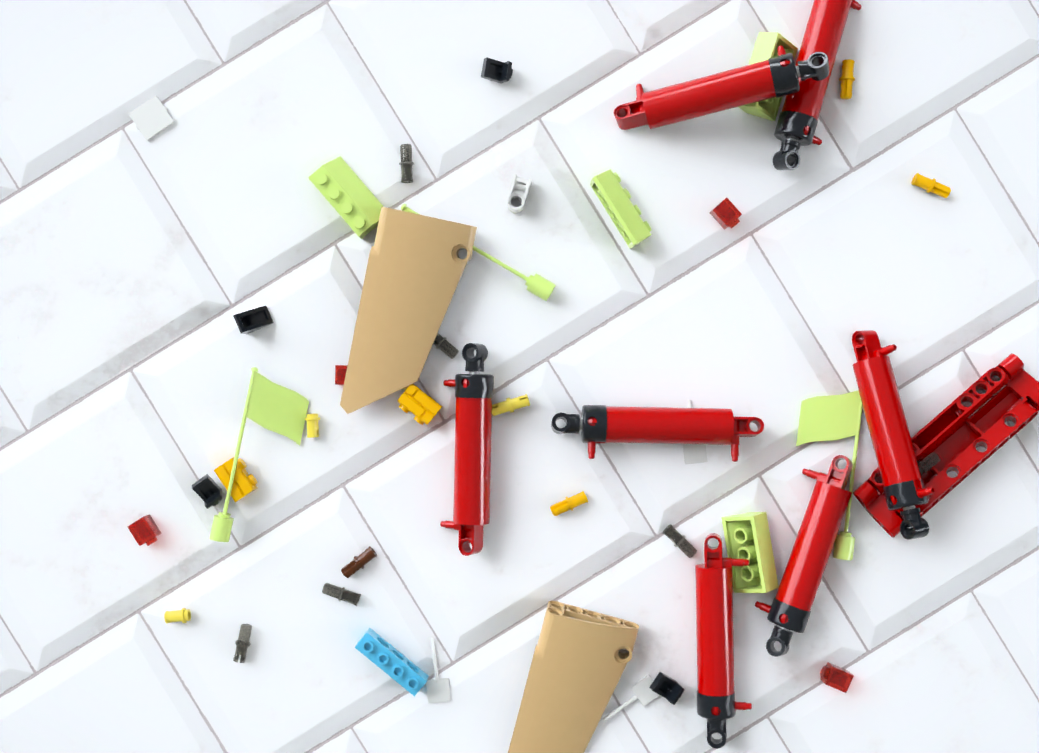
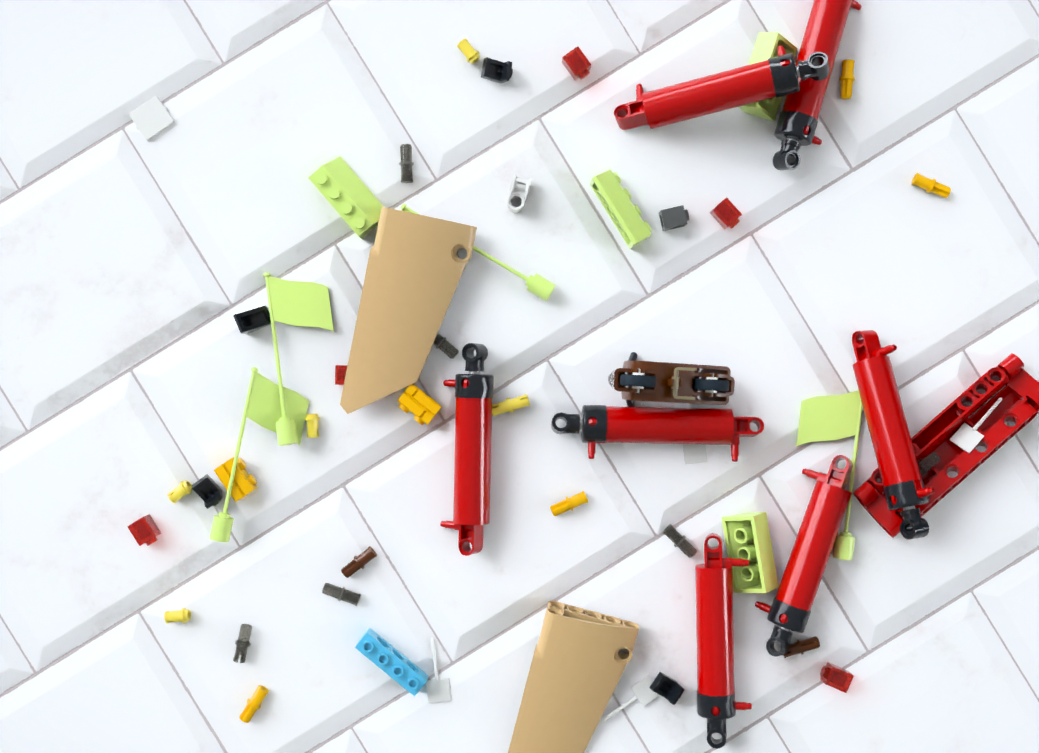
(184, 488): none -> light yellow pin
(253, 703): none -> yellow axle
(296, 305): none -> yellowish green flag
(469, 52): none -> light yellow pin
(576, 64): none -> clear red brick
(672, 382): none -> reddish brown piece
(673, 218): none -> dark grey brick
(802, 646): none -> reddish brown axle
(968, 437): none -> white piece

